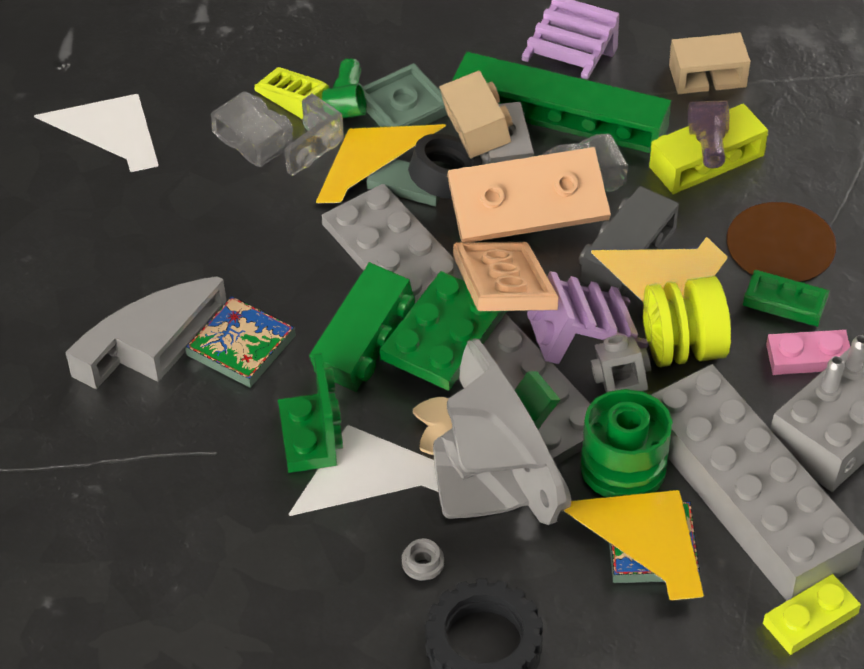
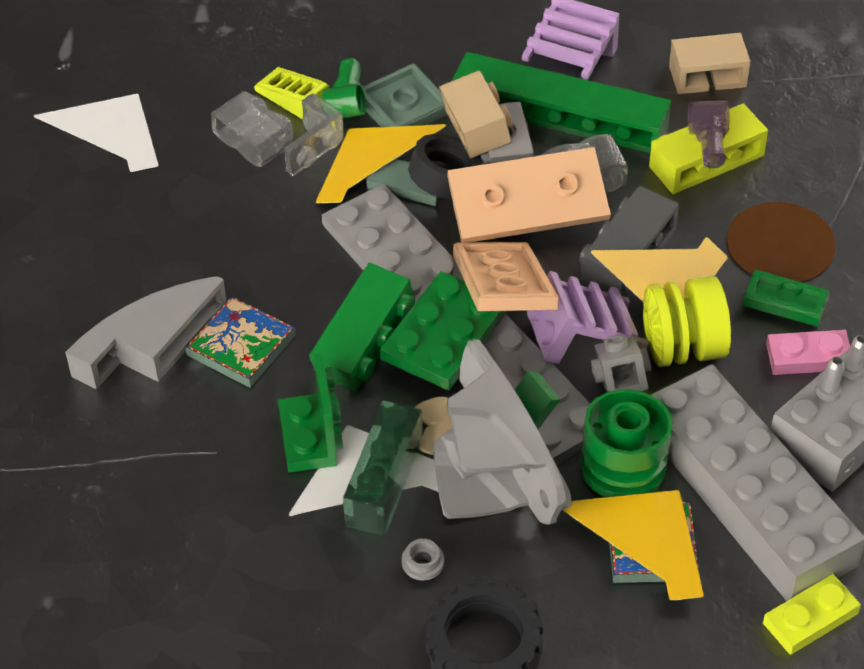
(383, 468): none -> clear green brick

